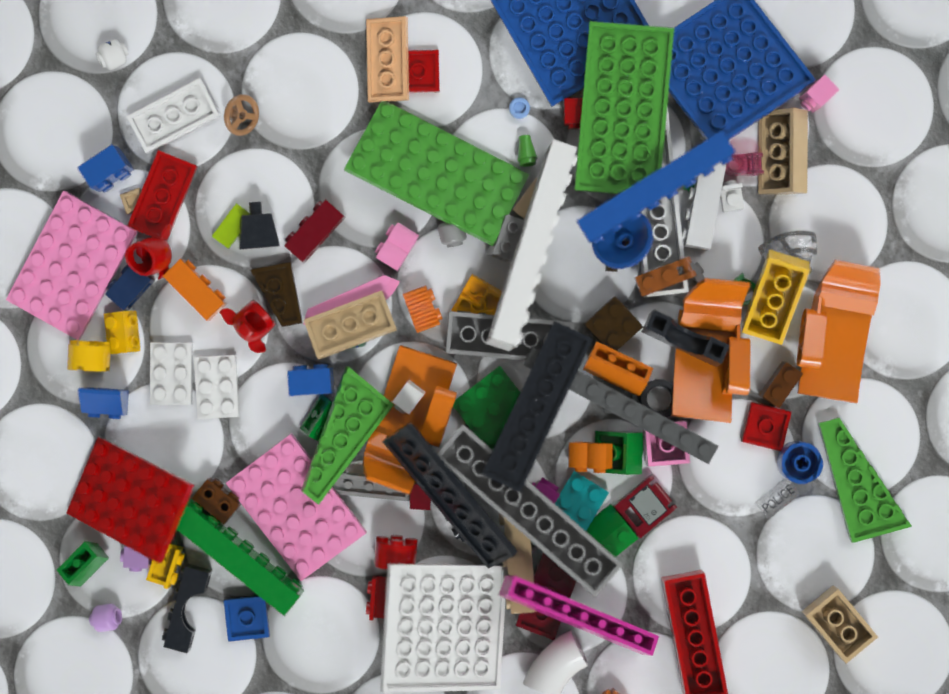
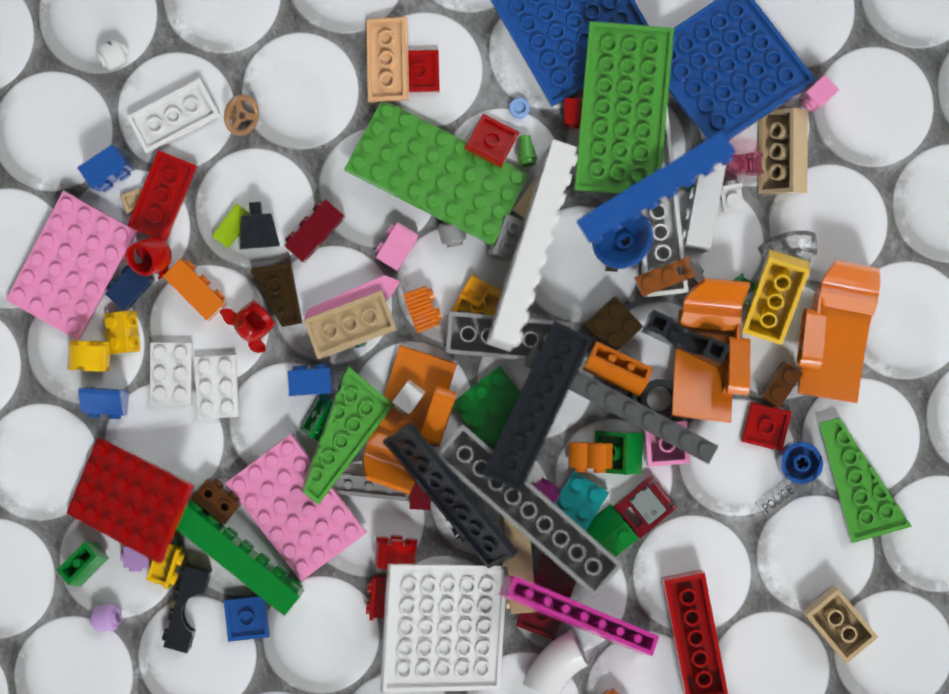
(492, 140): none -> red tile

